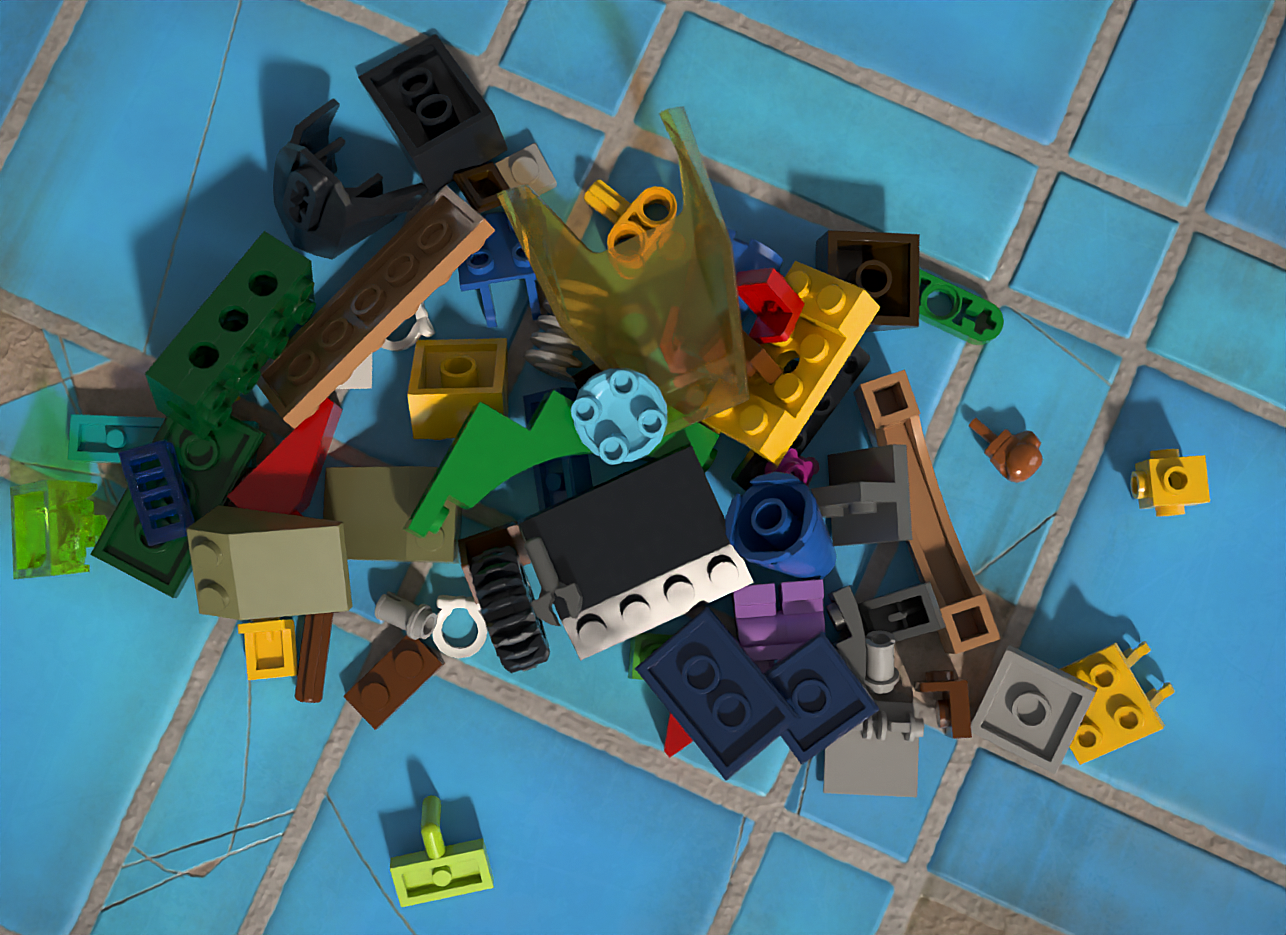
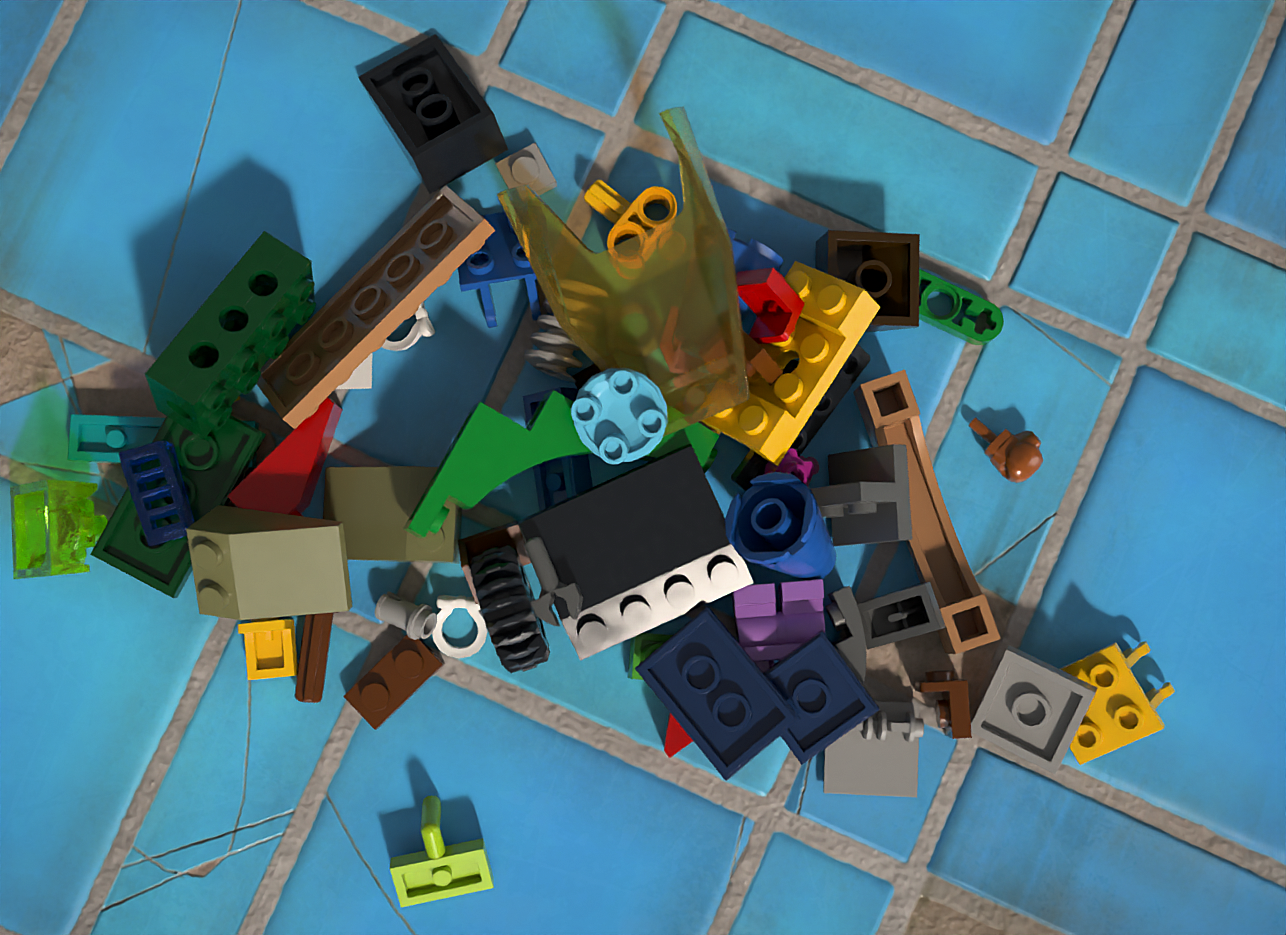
(313, 202): black piece -> none
(451, 379): yellow slope -> none
(481, 186): dark brown slope -> none
(880, 668): light grey pin -> none
(1170, 482): yellow brick -> none

